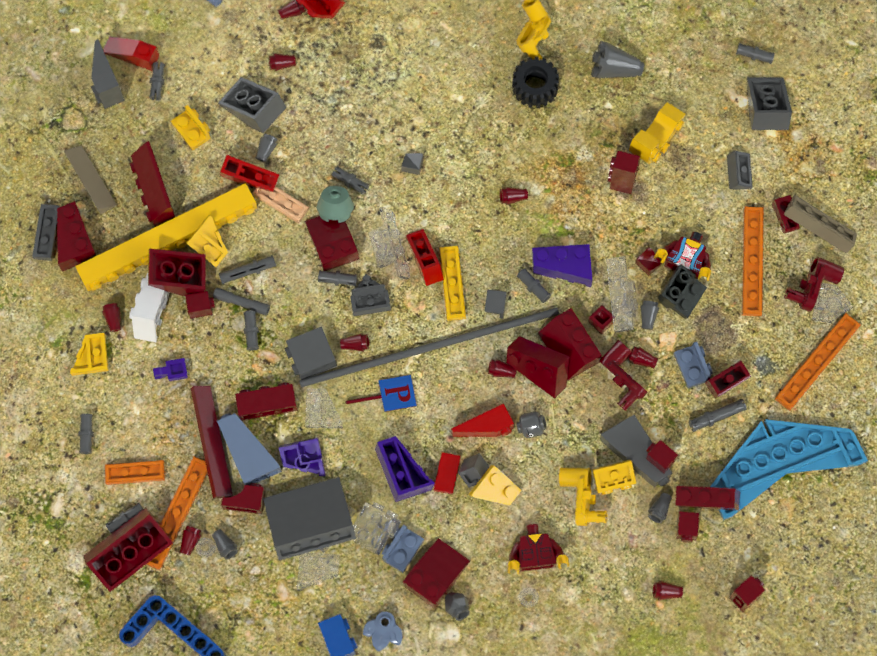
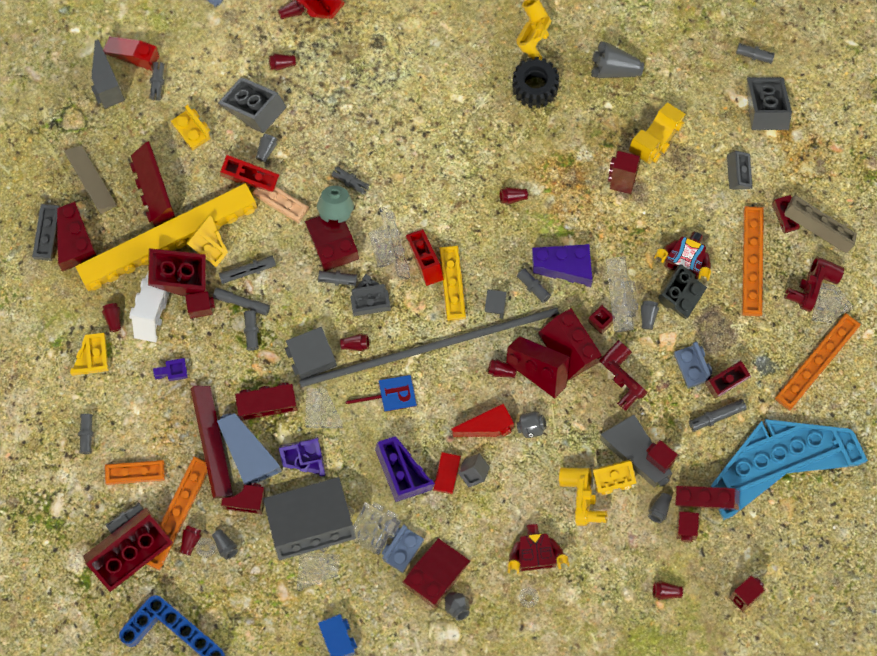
(381, 633): sand blue plate -> none
(412, 163): dark grey slope -> none
(495, 487): yellow wing -> none
(642, 357): dark red cone -> none
(647, 261): dark red slope -> none

